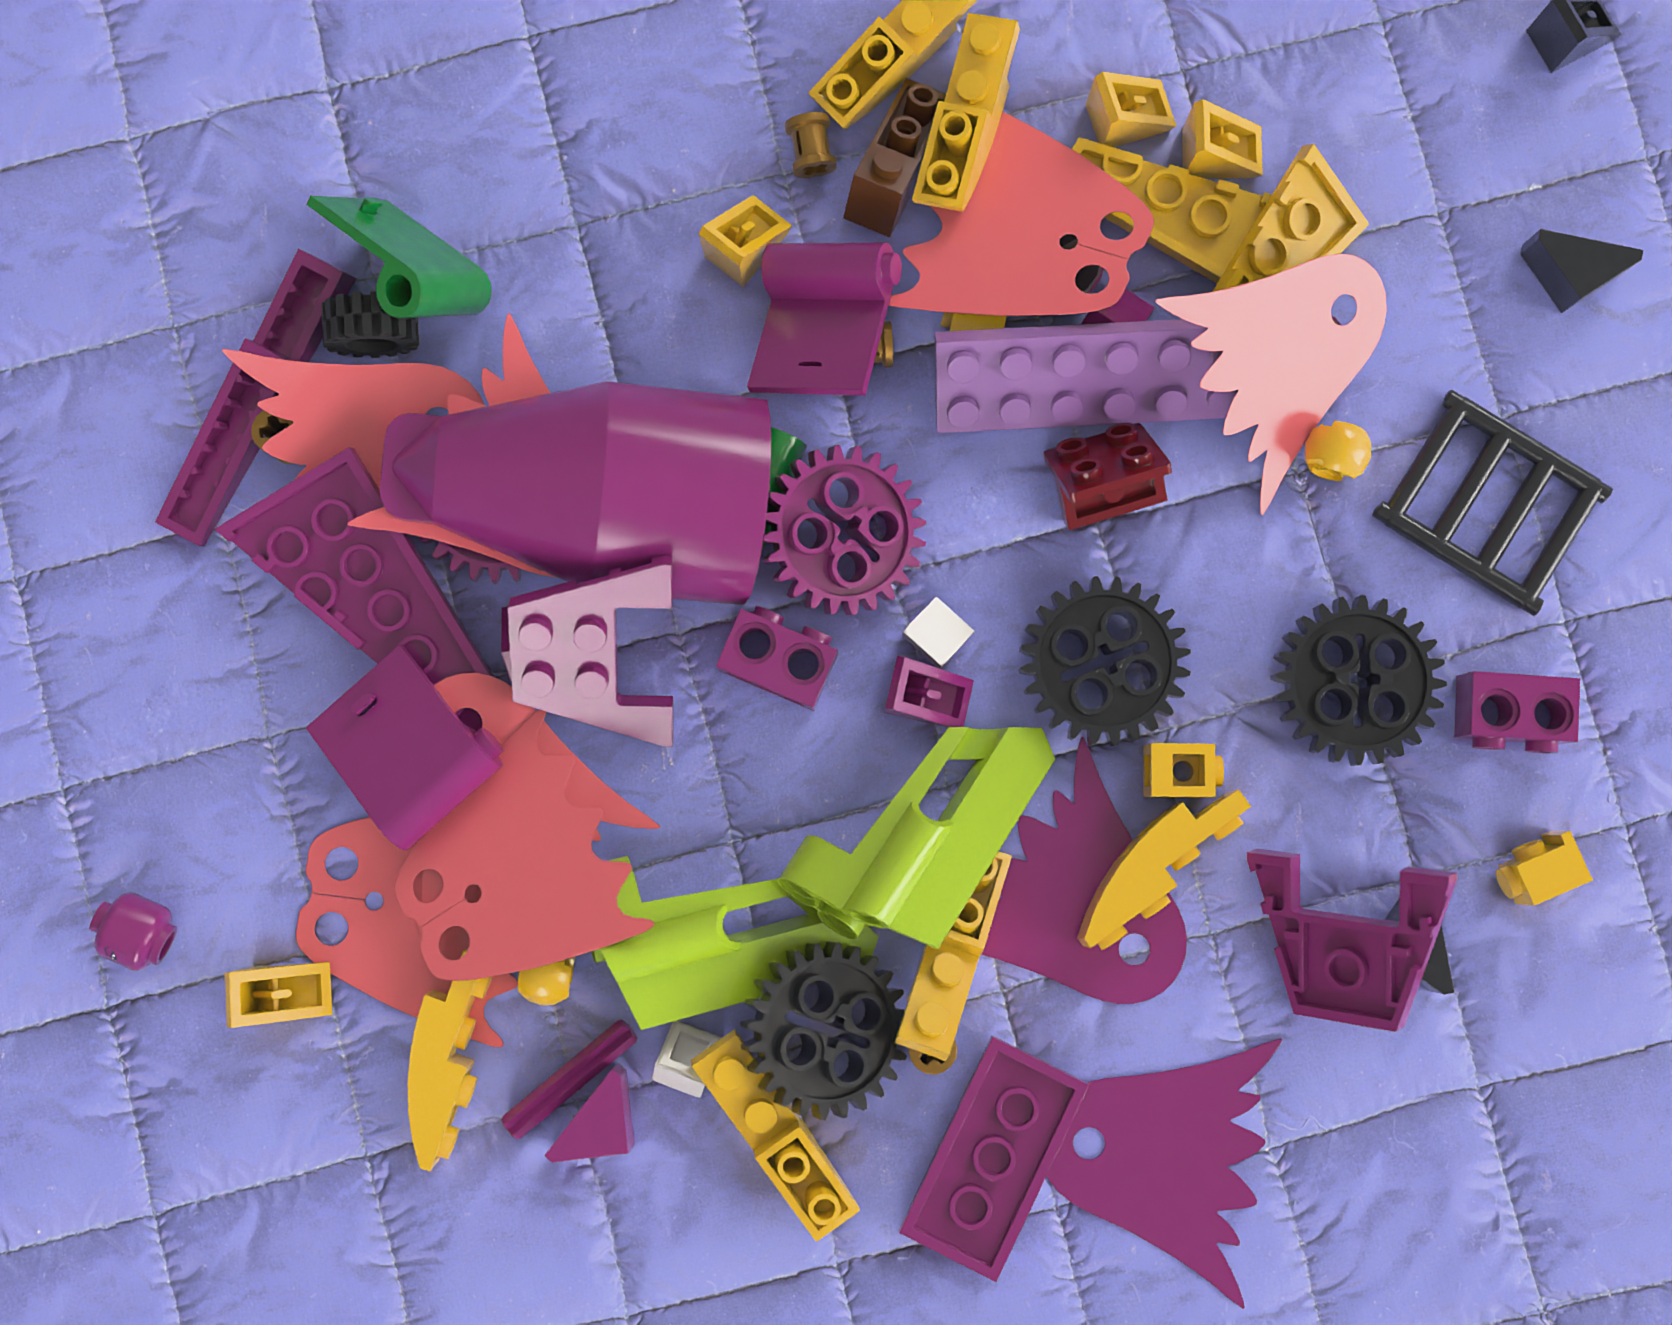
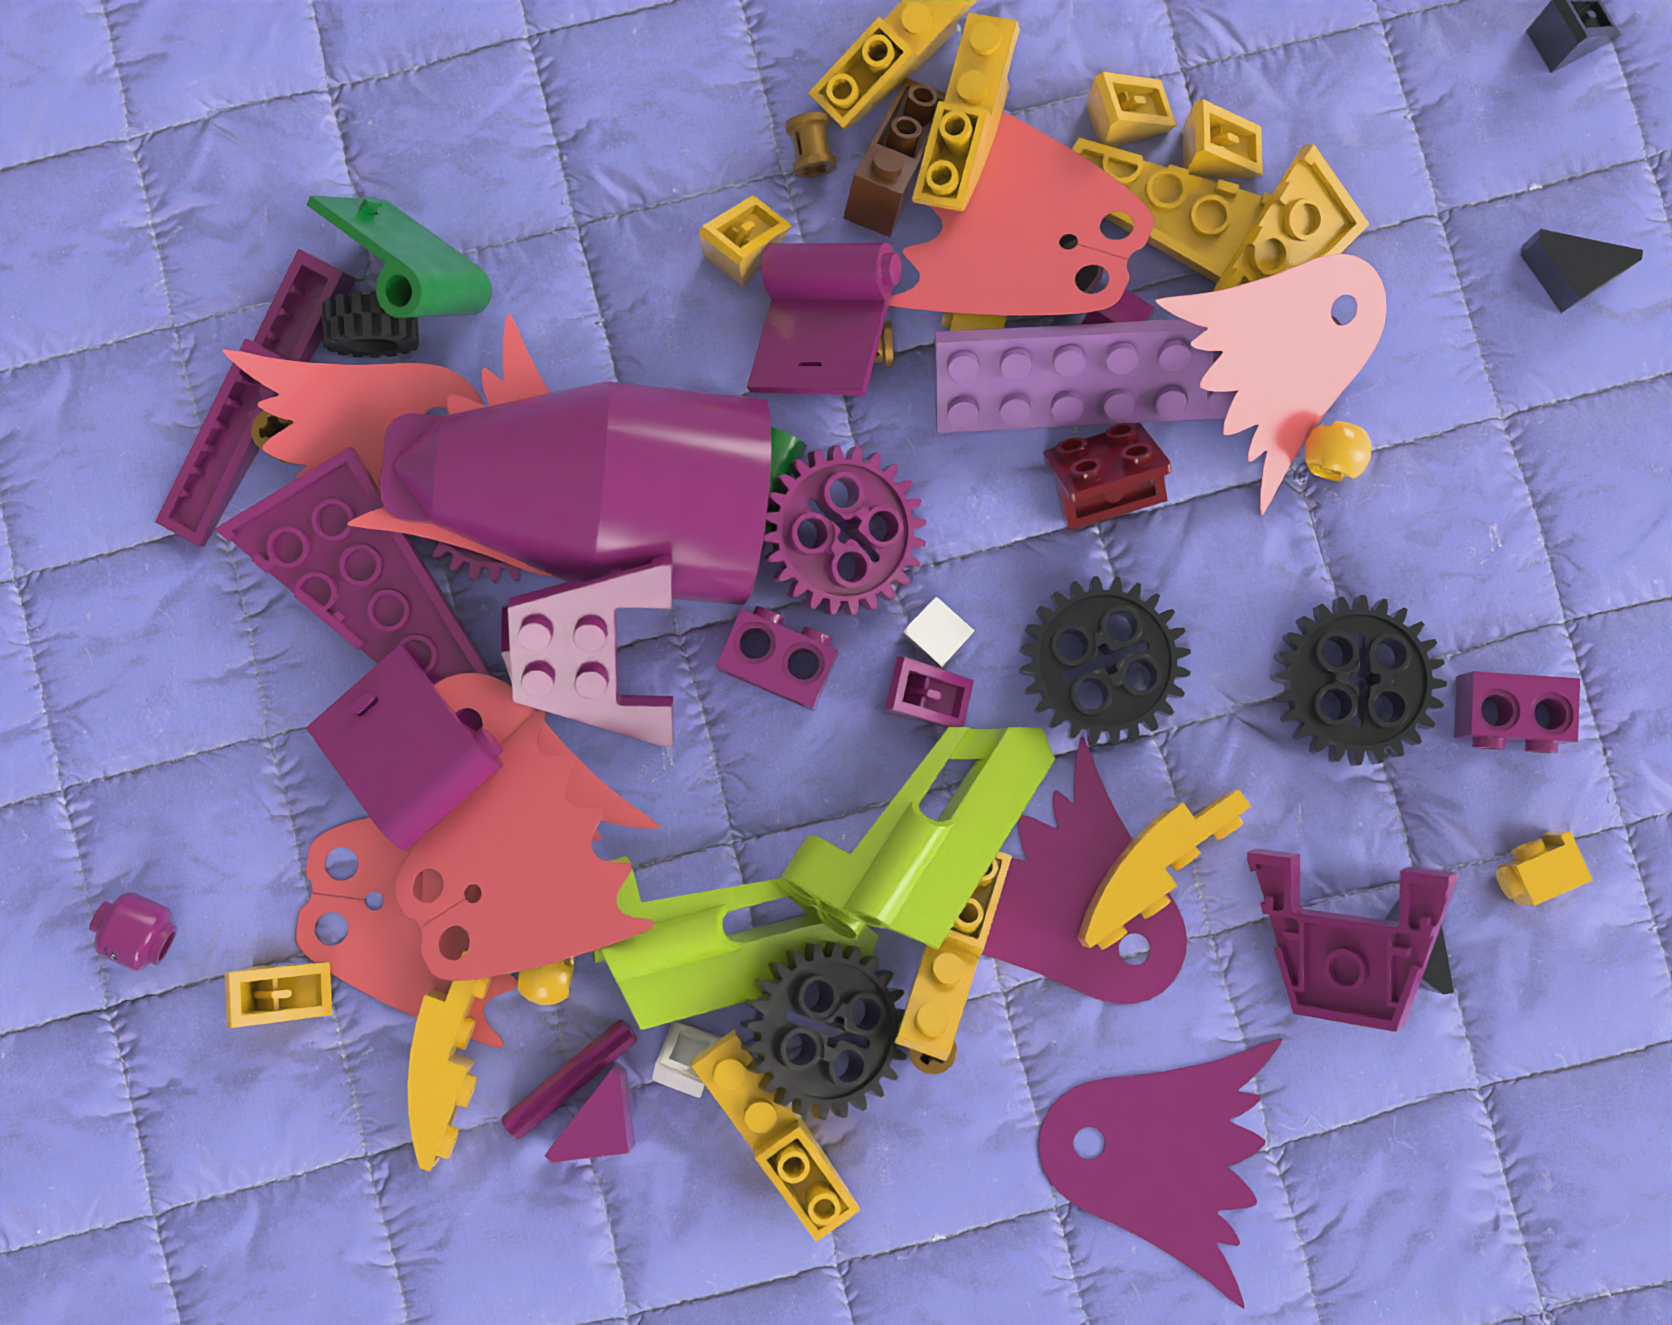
(993, 1158): magenta plate -> none
(1204, 767): yellow brick -> none
(1482, 567): black bar -> none

